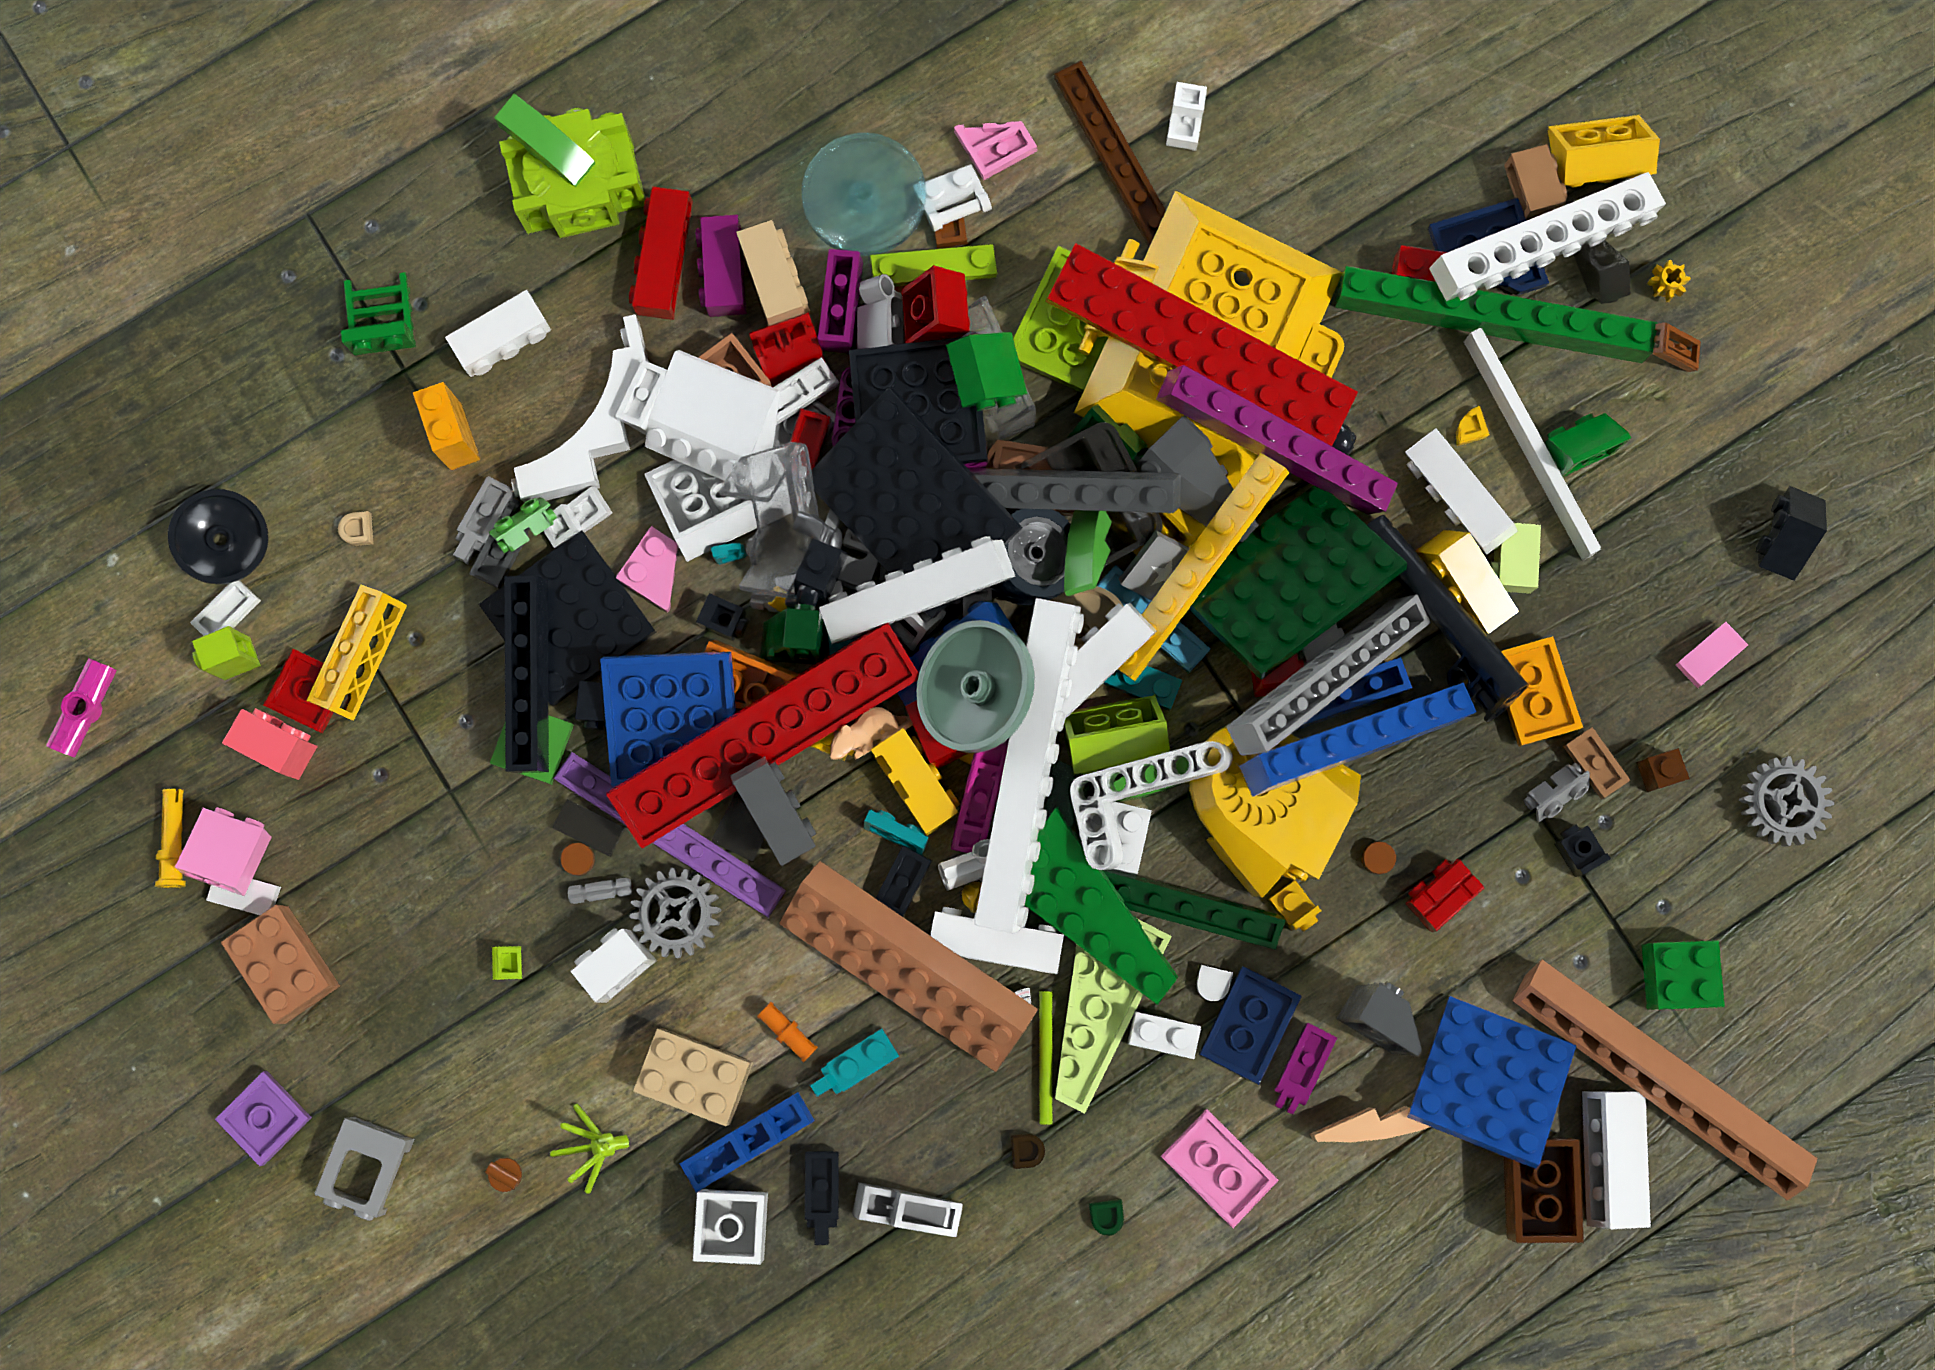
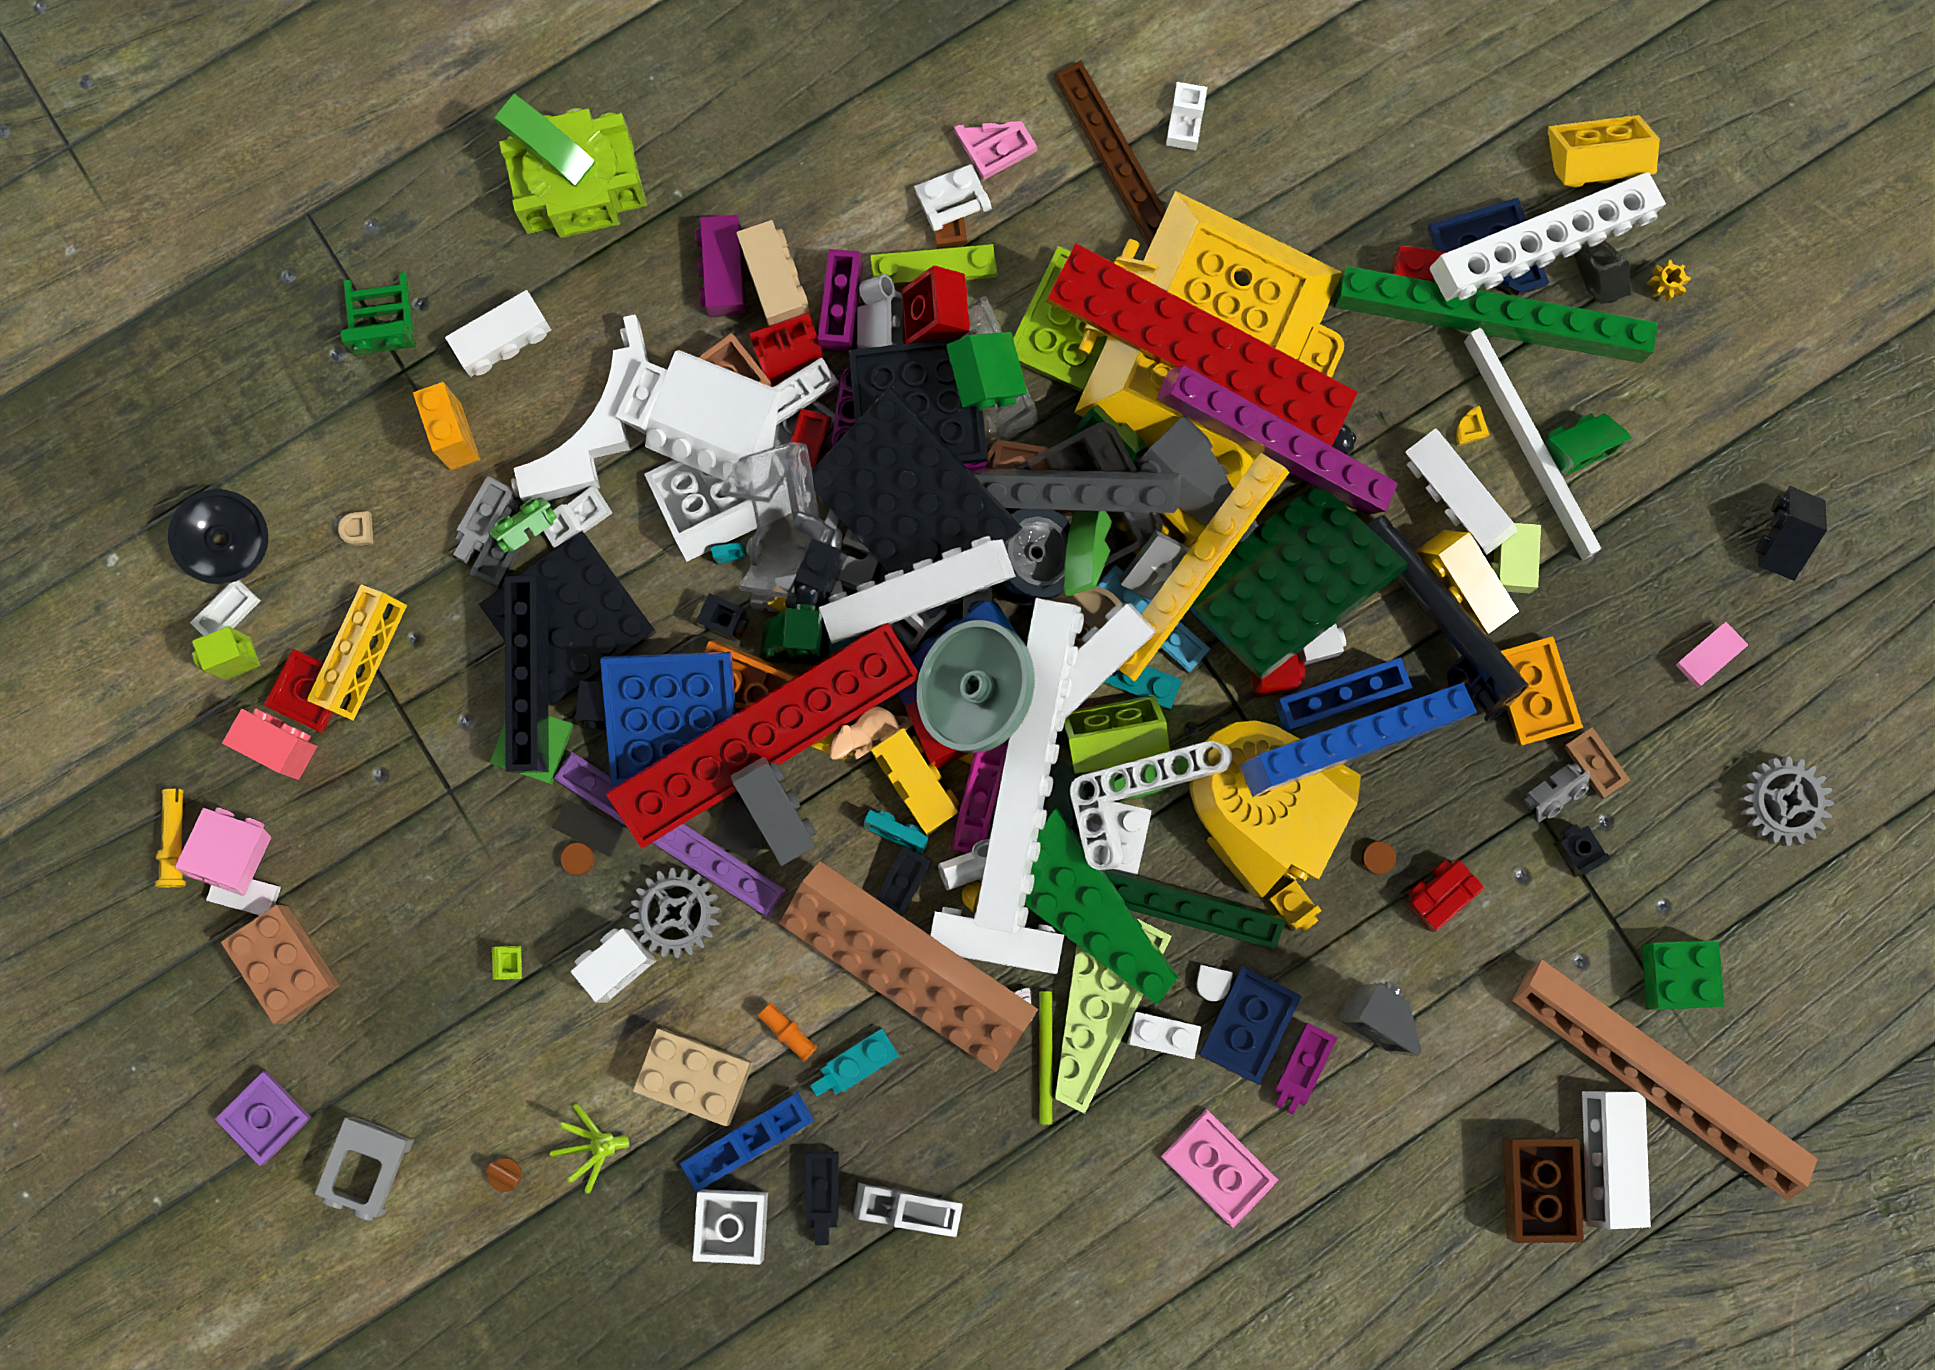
(71, 726): dark pink piece -> none
(599, 890): light grey axle -> none
(652, 568): bright pink wing -> none
(662, 253): red brick -> none
(864, 193): clear light blue dish -> none
(1027, 1150): dark brown tile -> none
(1107, 1216): dark green tile -> none
(1327, 675): light grey brick -> none
(1368, 1126): light nougat slope -> none
(1492, 1082): blue plate -> none
(1535, 181): medium nougat brick -> none
(1662, 770): reddish brown brick -> none
(1677, 353): dark orange tile -> none

